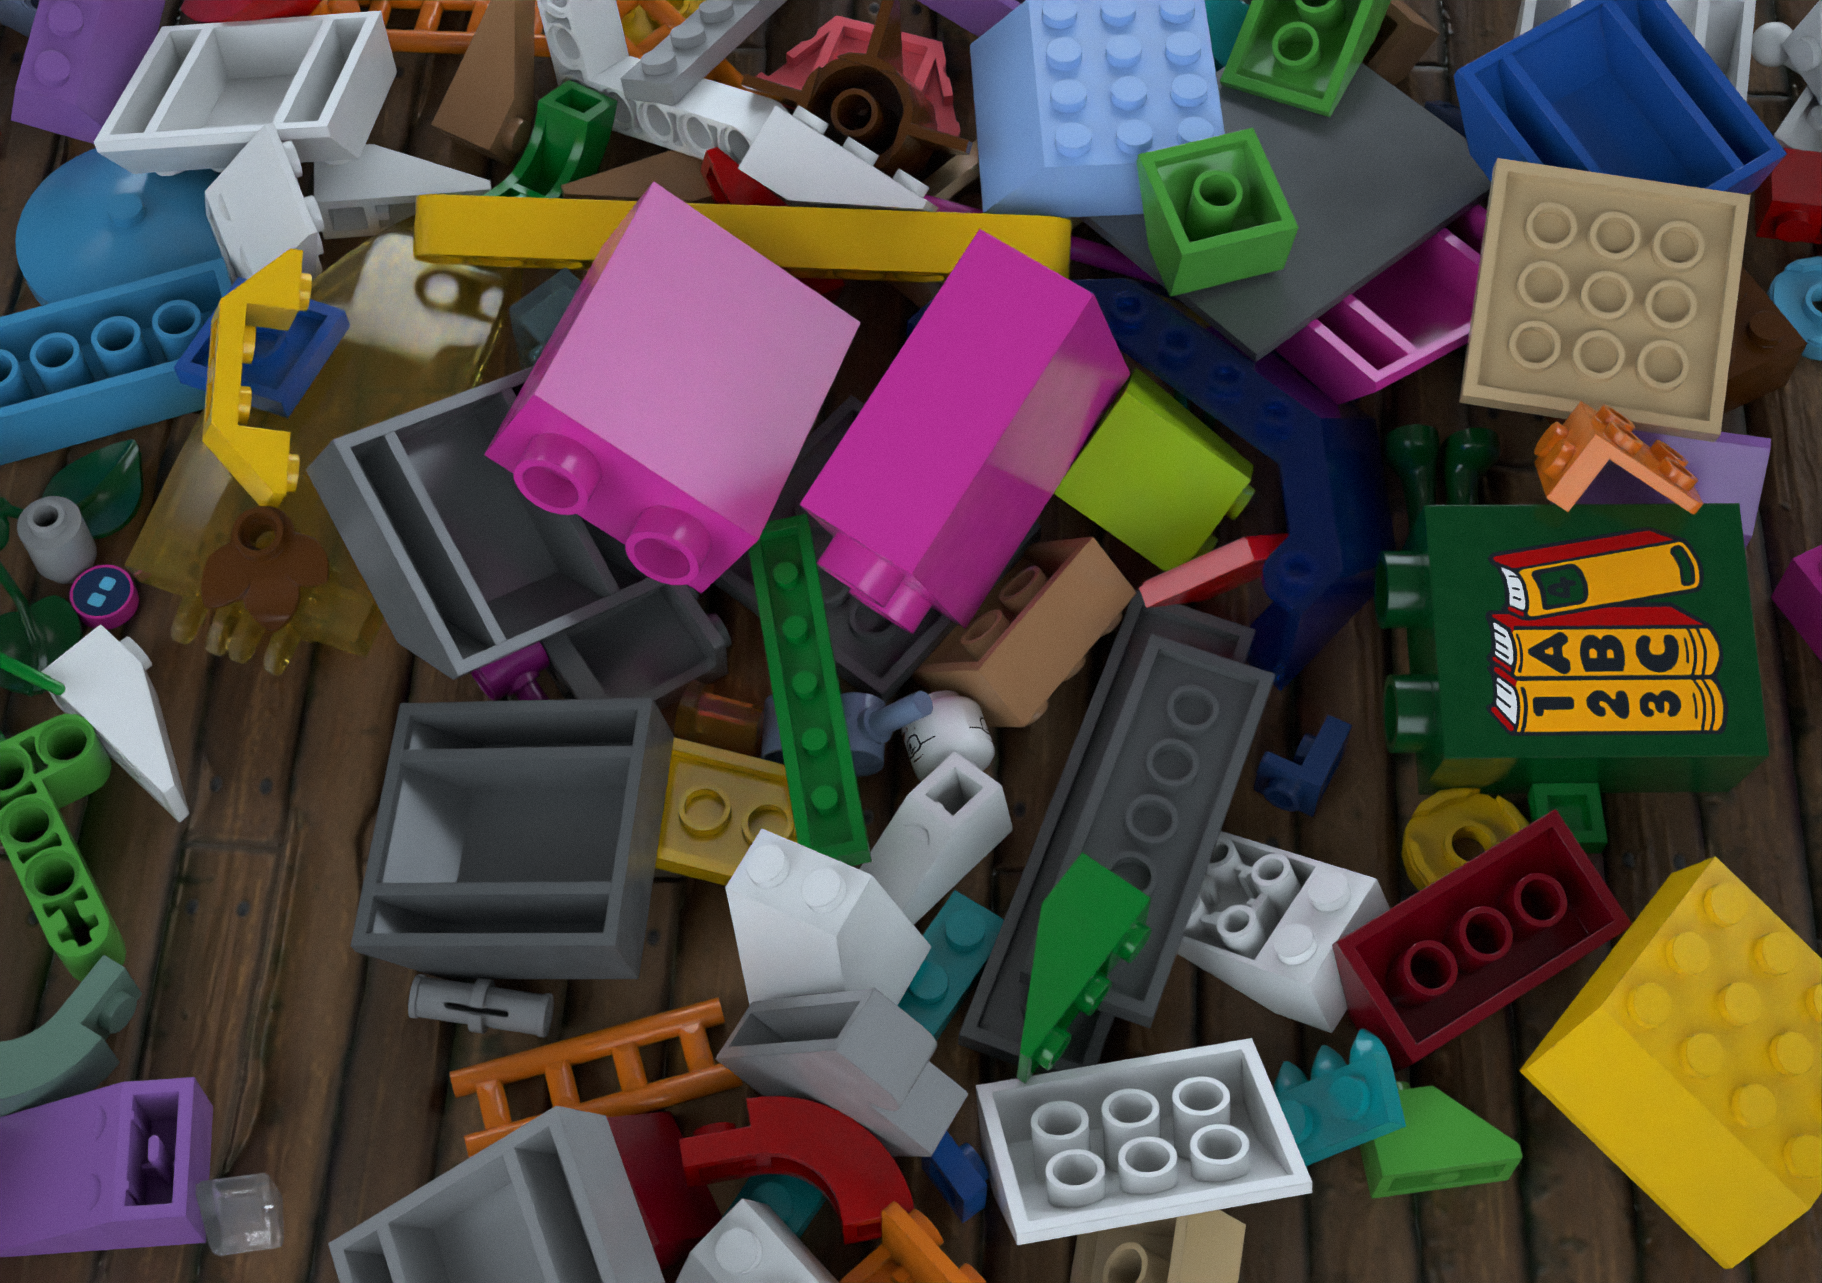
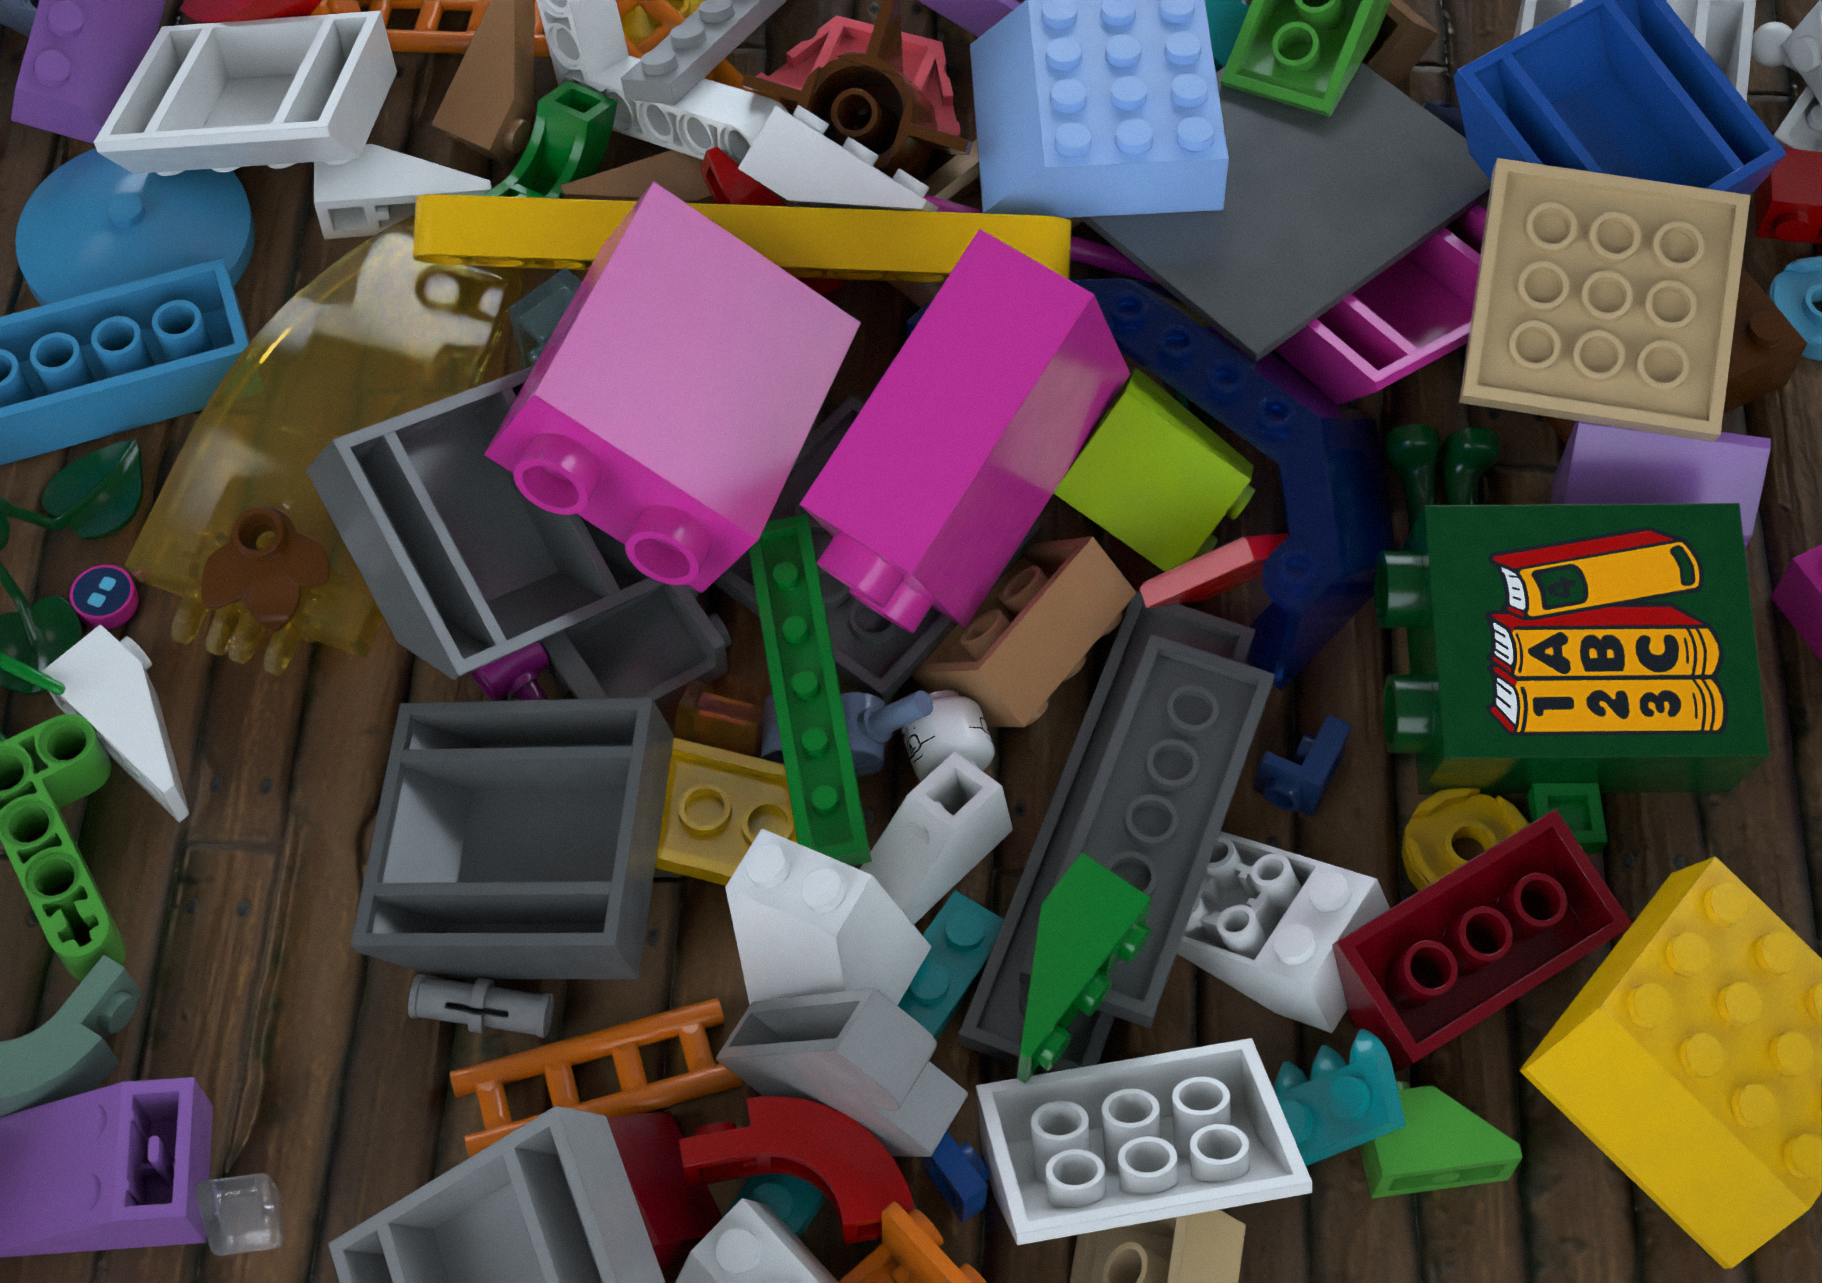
(57, 538): light grey brick -> none
(251, 454): yellow slope -> none
(261, 209): white slope -> none
(282, 359): blue plate -> none
(1214, 212): bright green slope -> none
(1581, 447): orange bracket -> none

